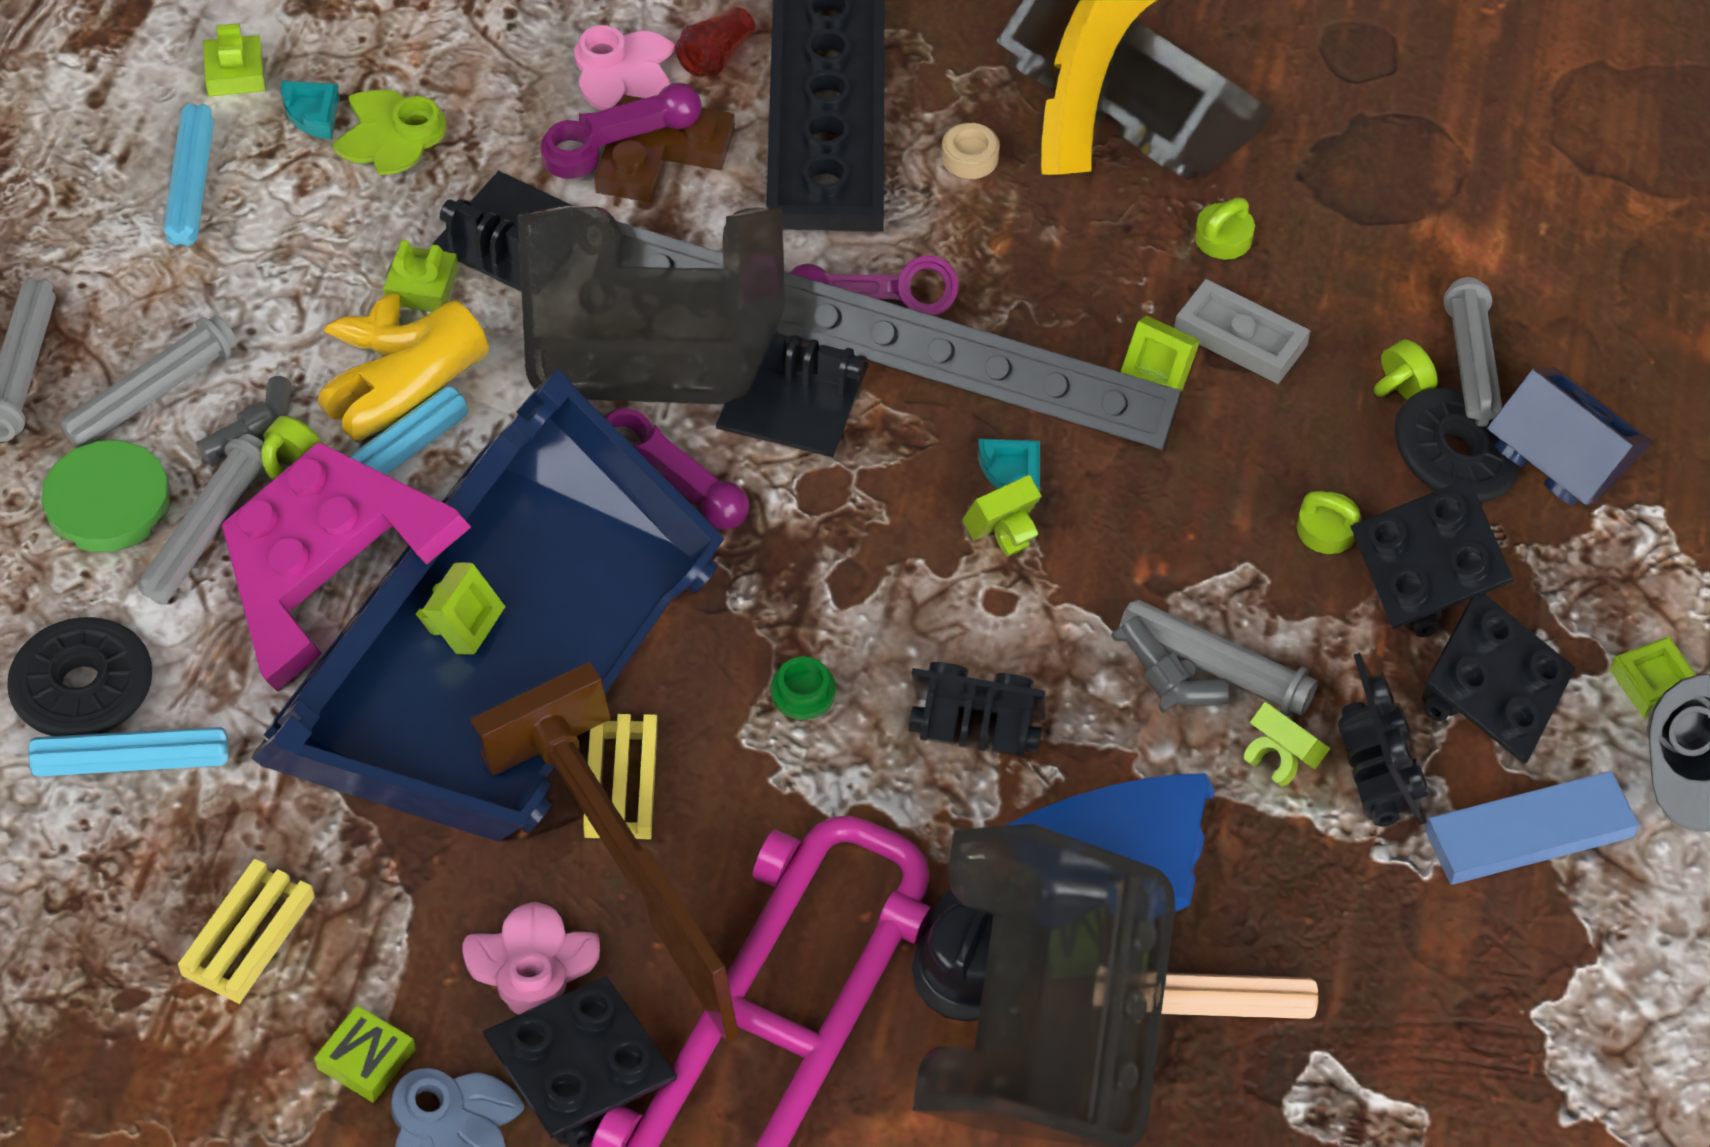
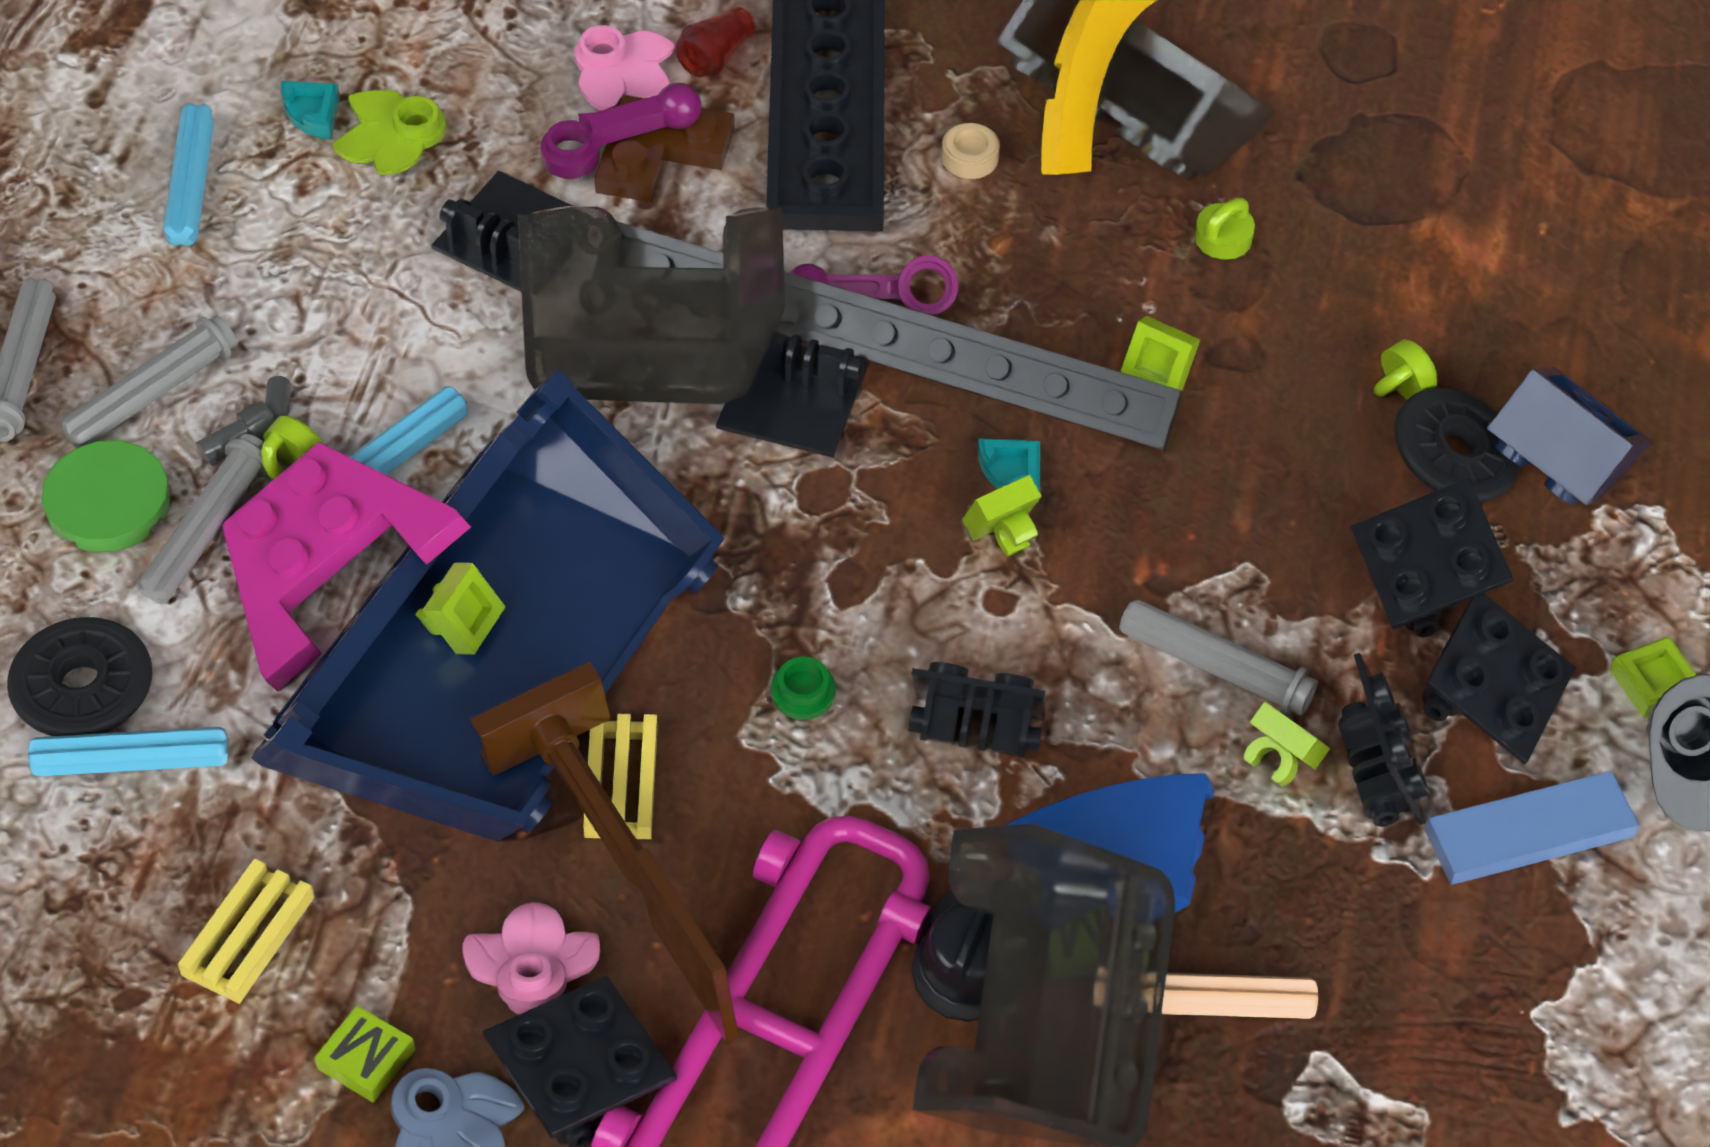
(233, 62): lime tile -> none
(414, 364): yellow piece -> none
(421, 276): lime tile -> none
(719, 501): magenta piece -> none
(1167, 673): dark grey piece -> none
(1243, 331): light grey plate -> none
(1326, 522): lime tile -> none
(1468, 306): light grey axle -> none

